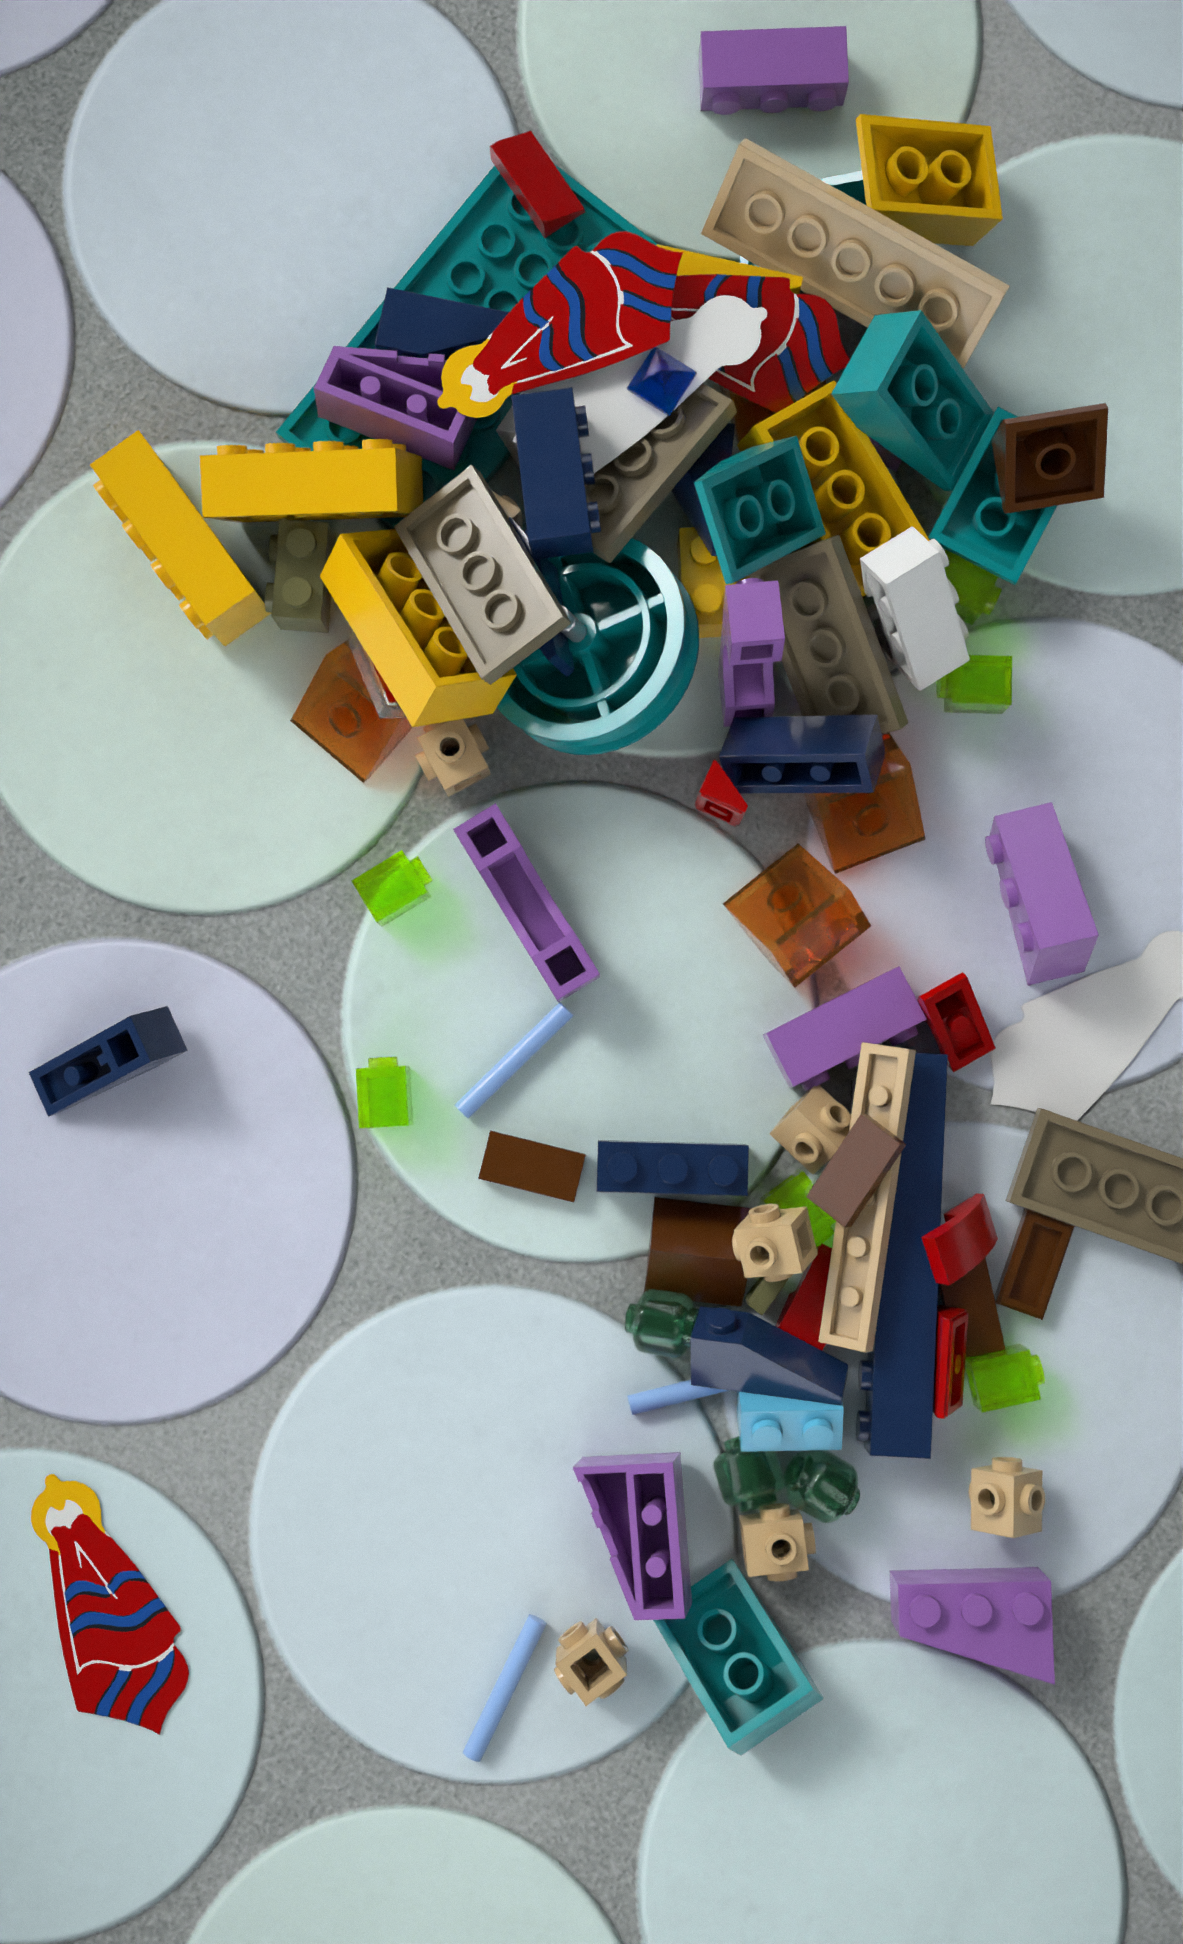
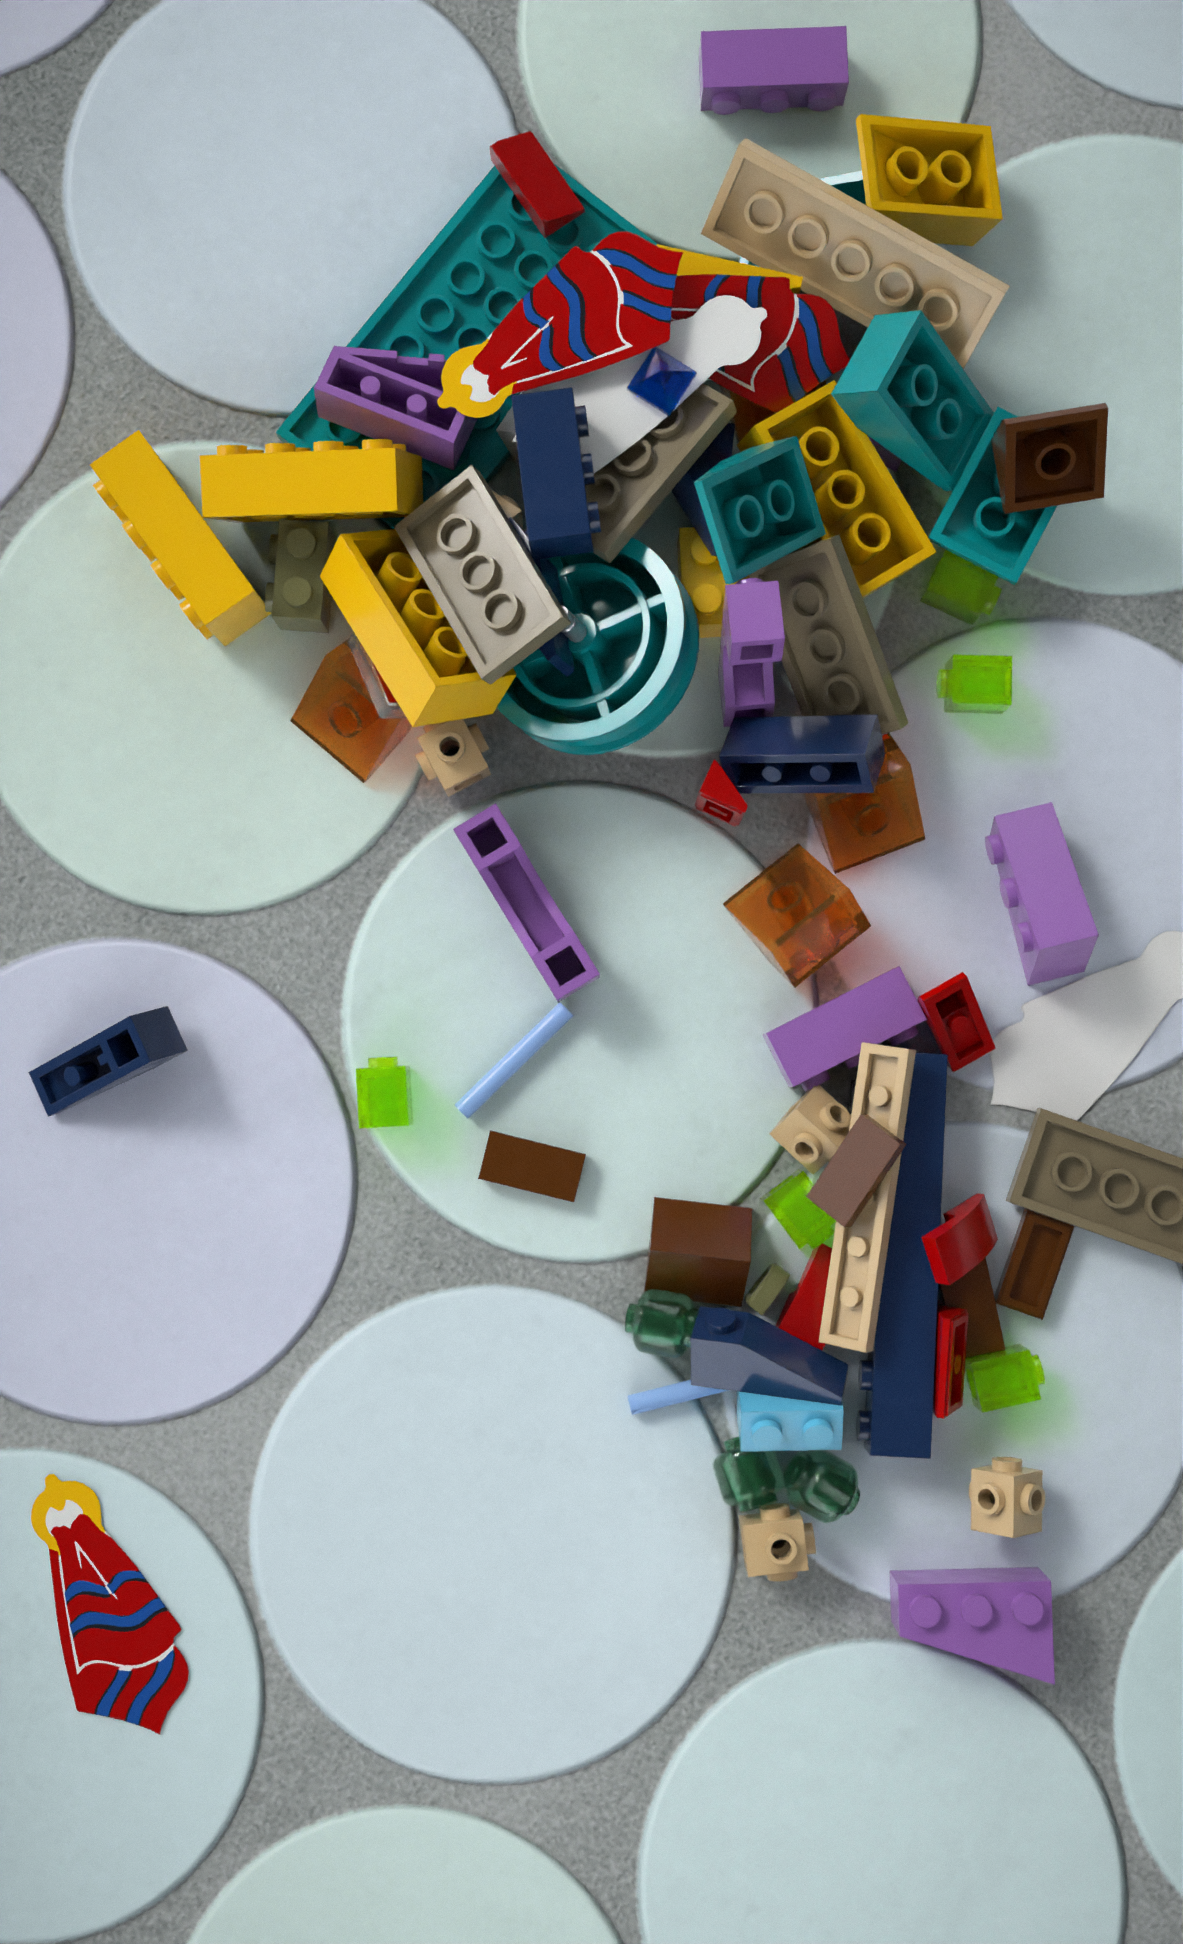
(393, 887): clear neon green brick -> none
(432, 325): dark blue slope -> none
(504, 1688): light blue bar -> none
(589, 1677): tan brick -> none
(643, 1523): medium lavender wedge -> none
(672, 1167): dark blue brick -> none
(738, 1660): teal slope -> none
(774, 1242): tan brick -> none
(915, 607): white wedge -> none

